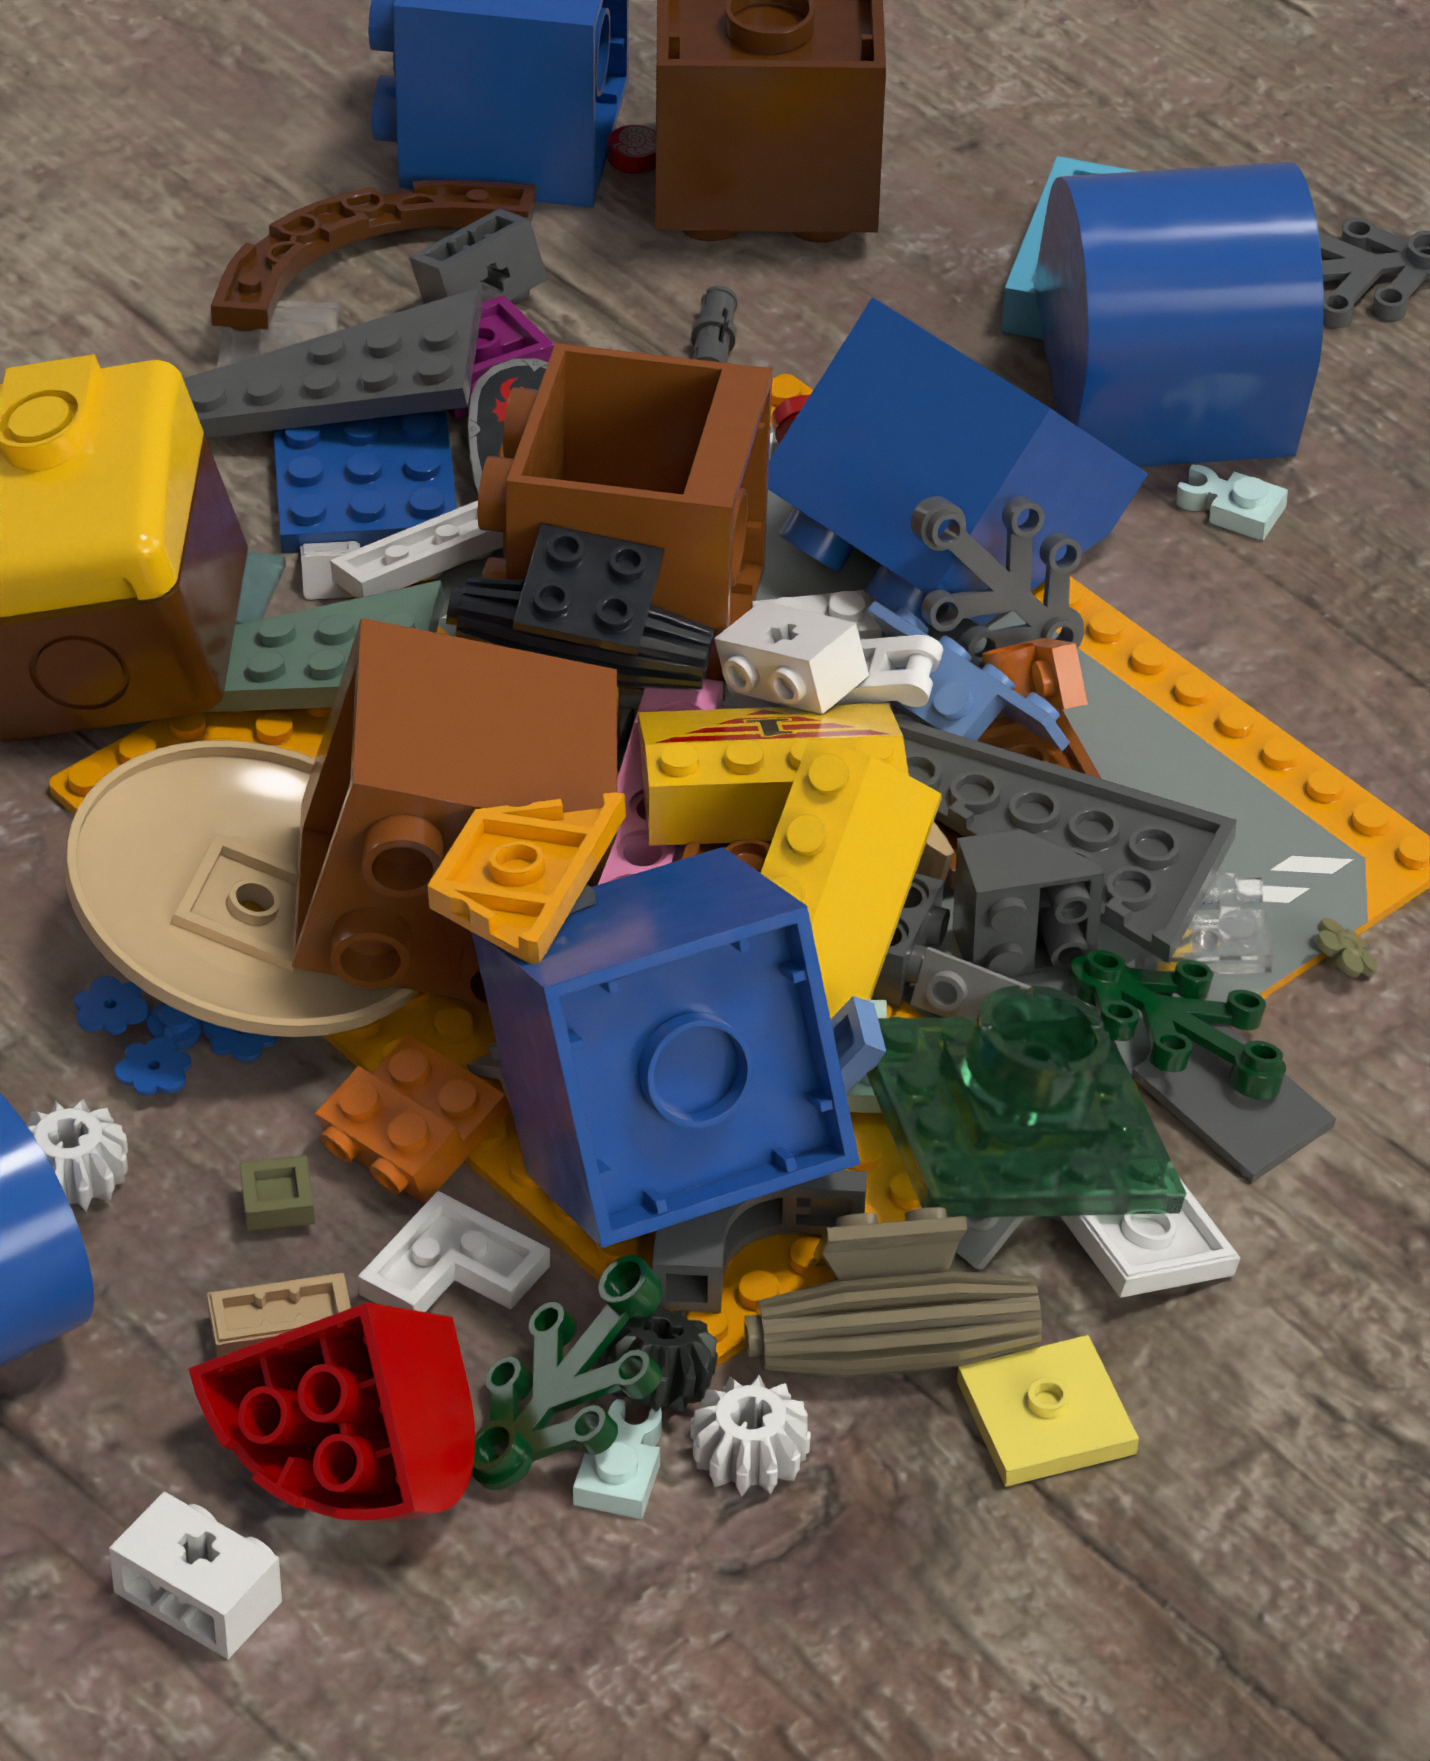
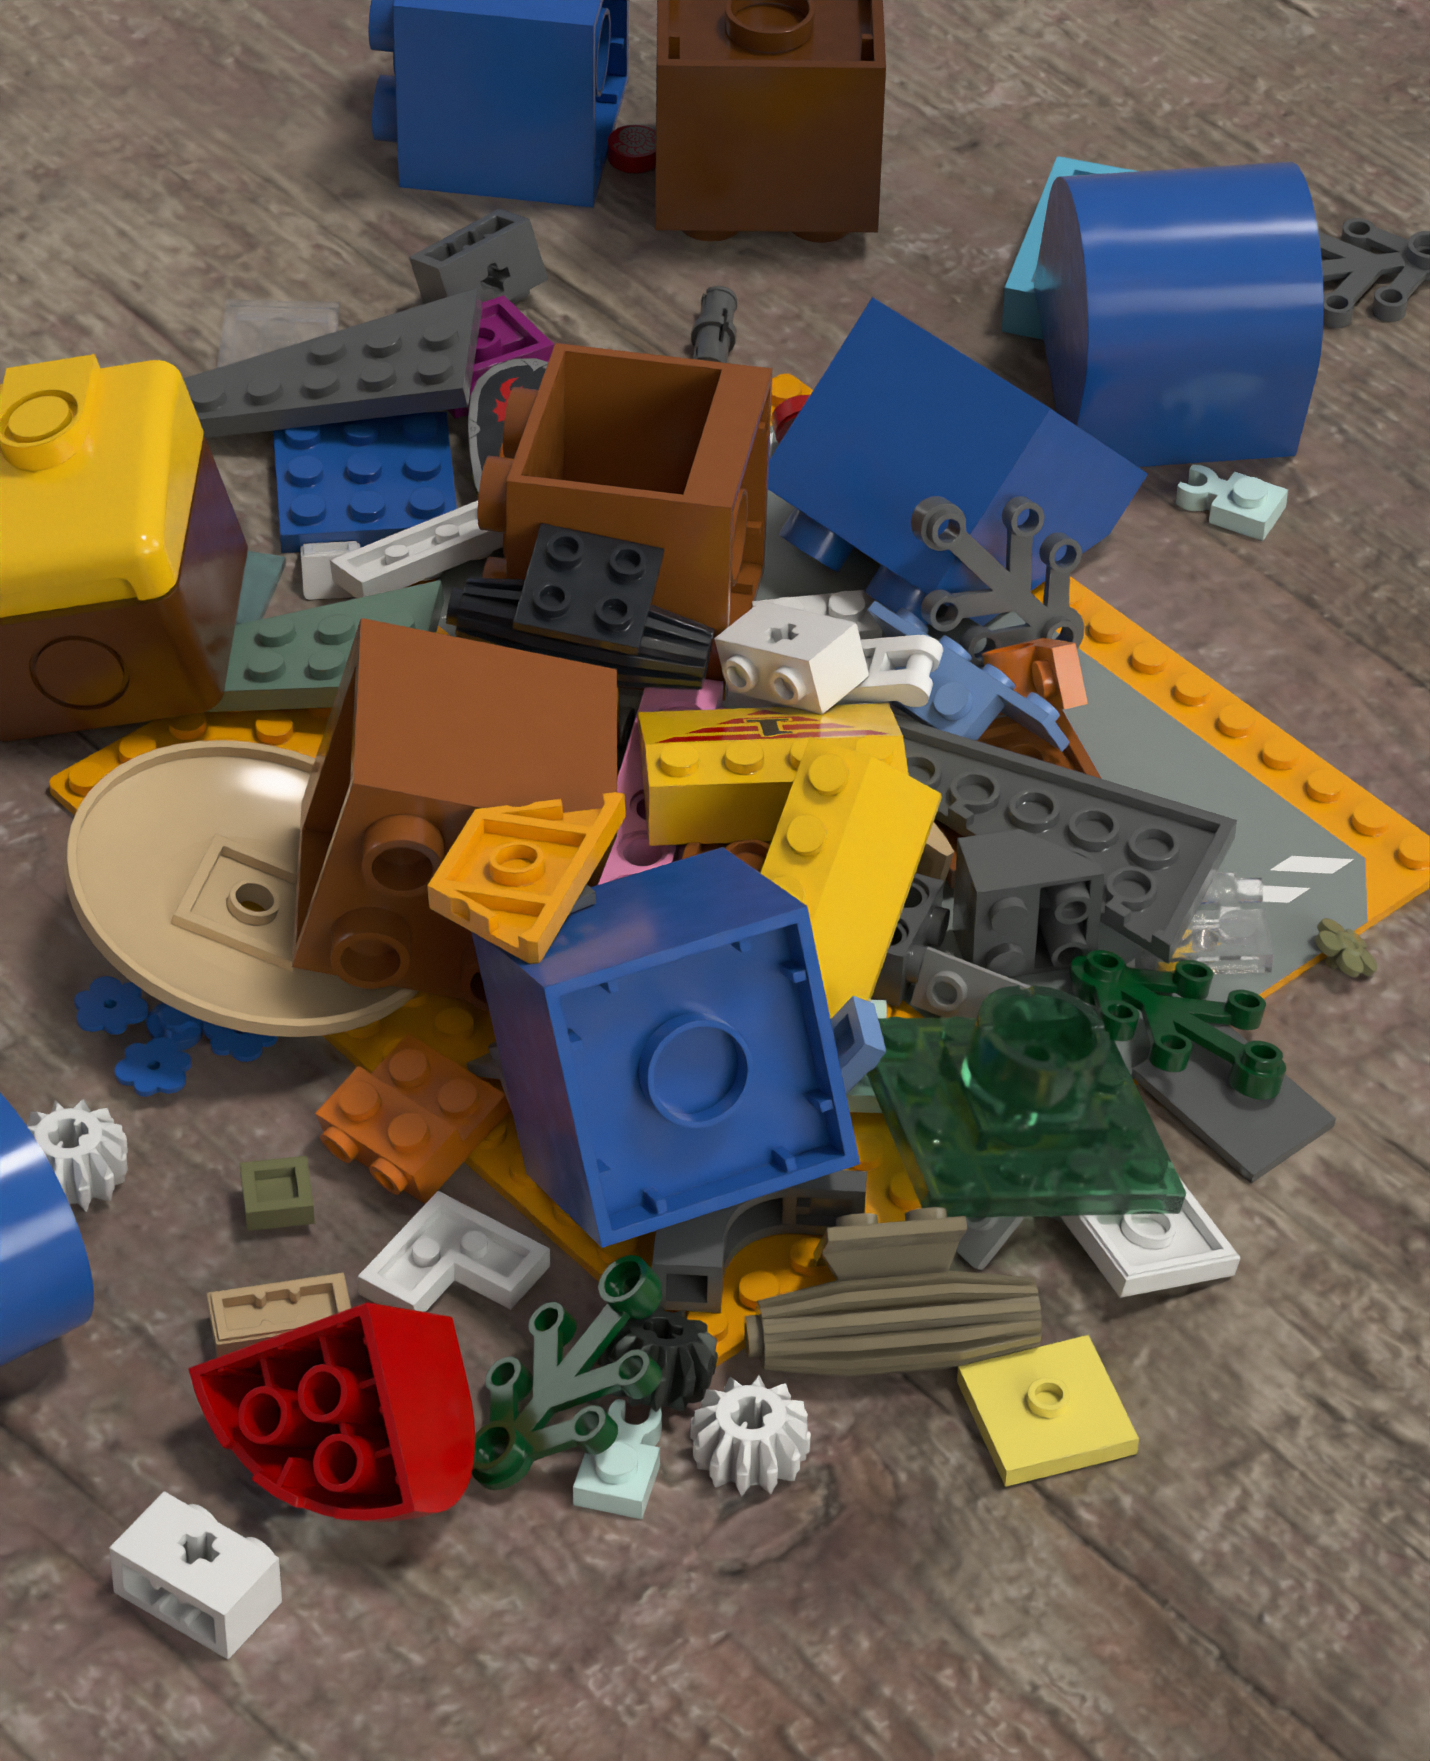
(263, 270): reddish brown plate -> none

